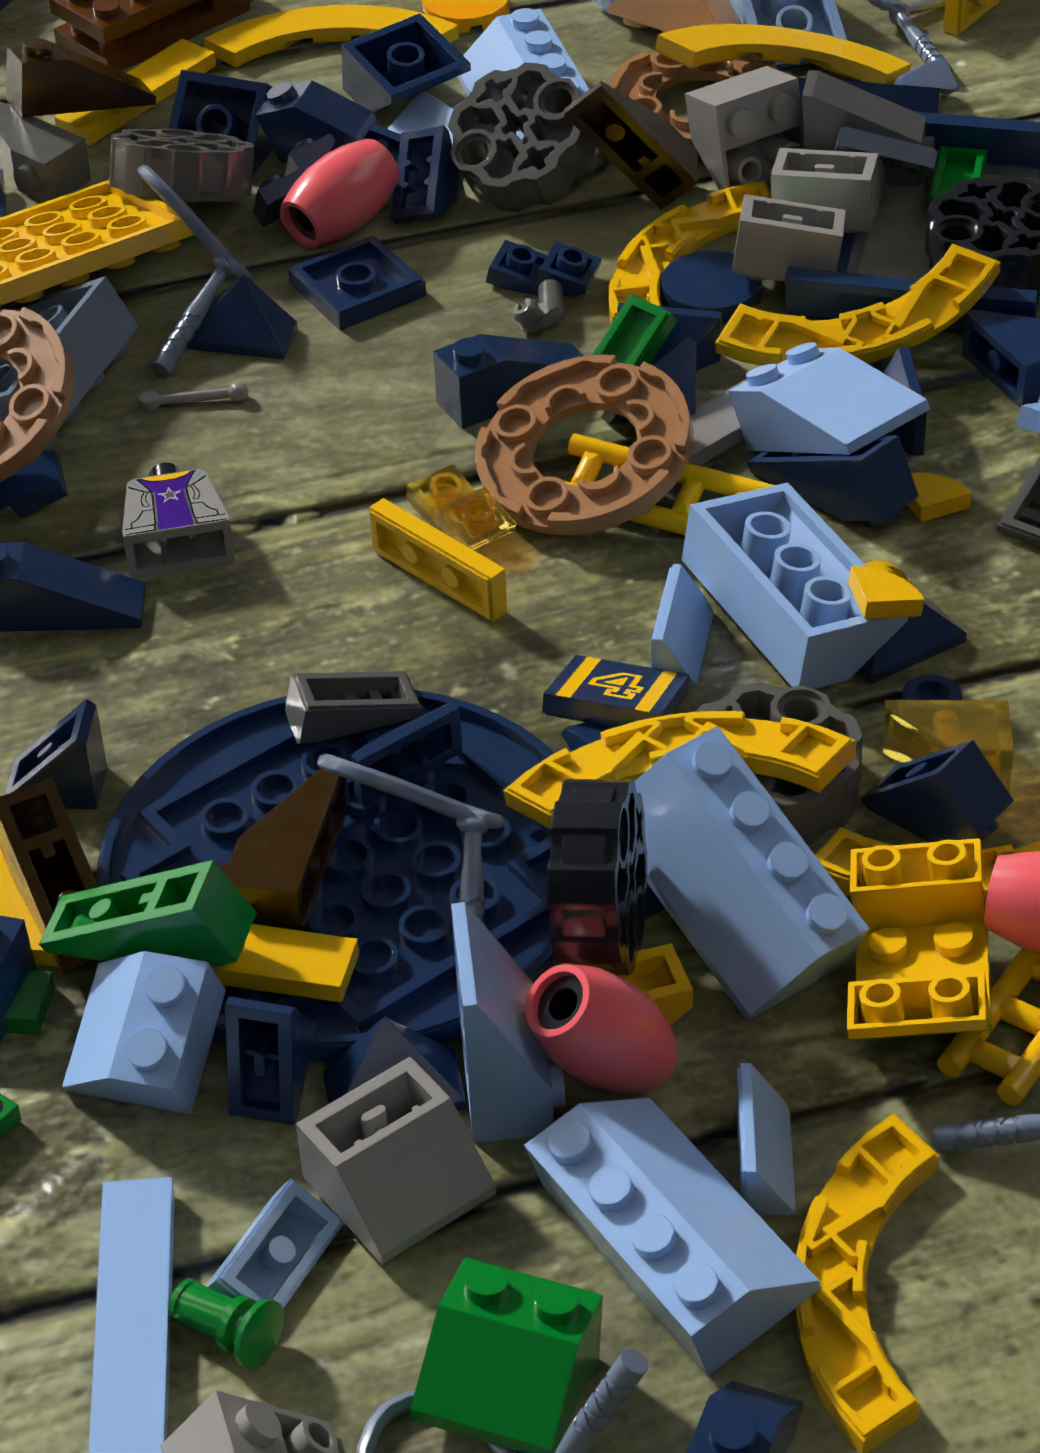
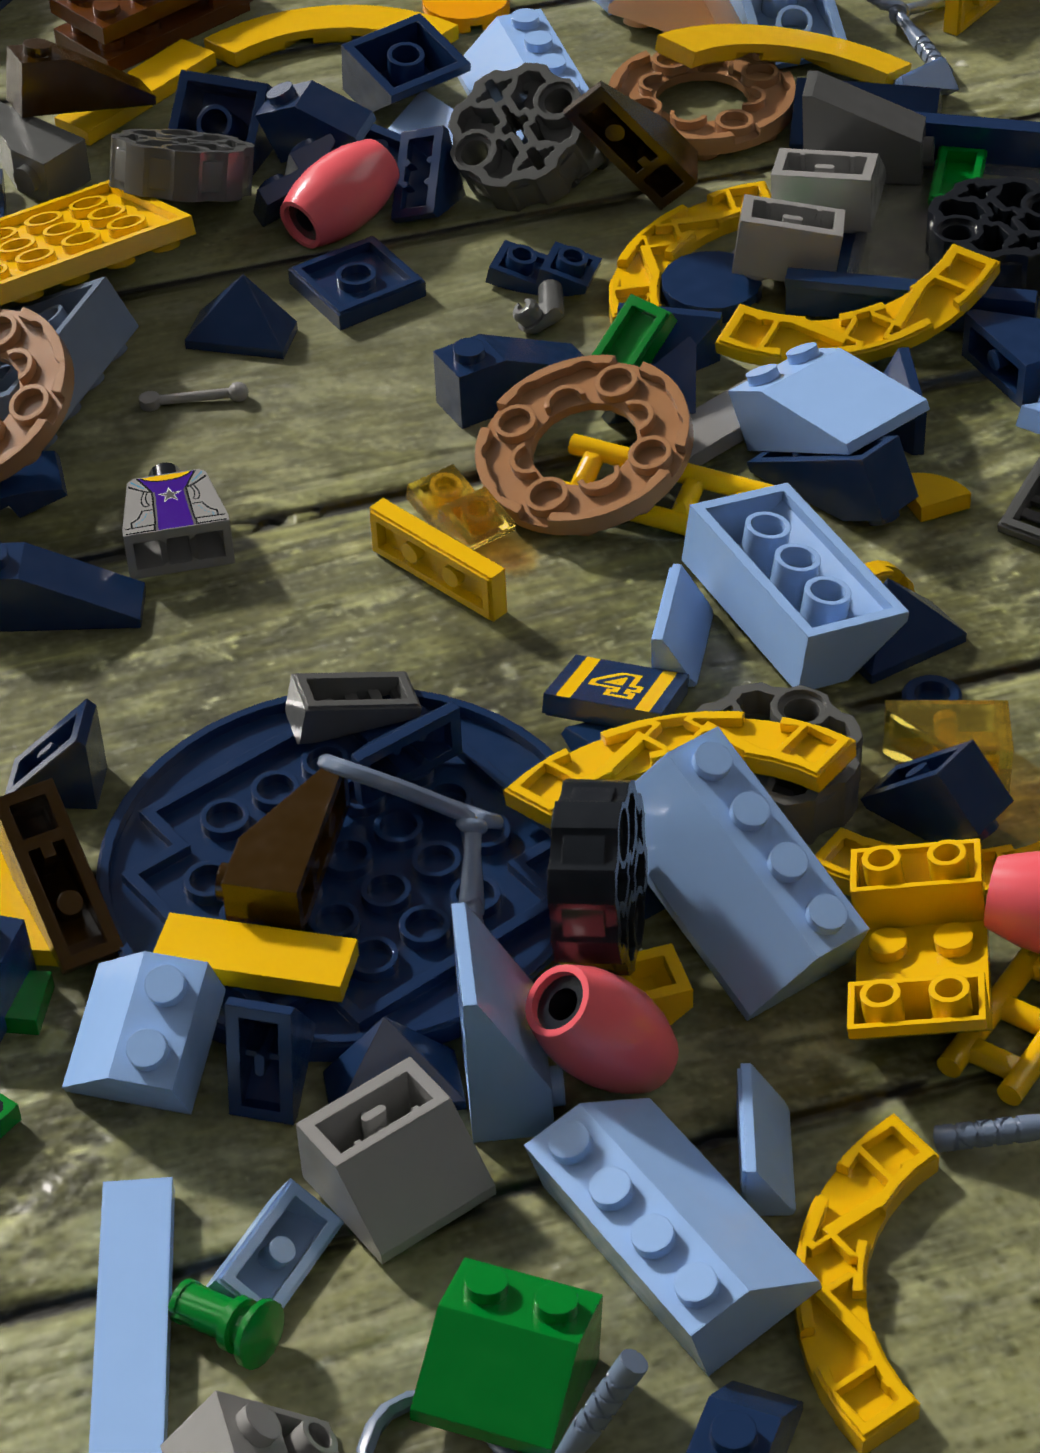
(173, 913): green slope -> none
(225, 265): sand blue piece -> none
(744, 124): light grey slope -> none
(884, 594): yellow tile -> none
(893, 152): sand blue tile -> none

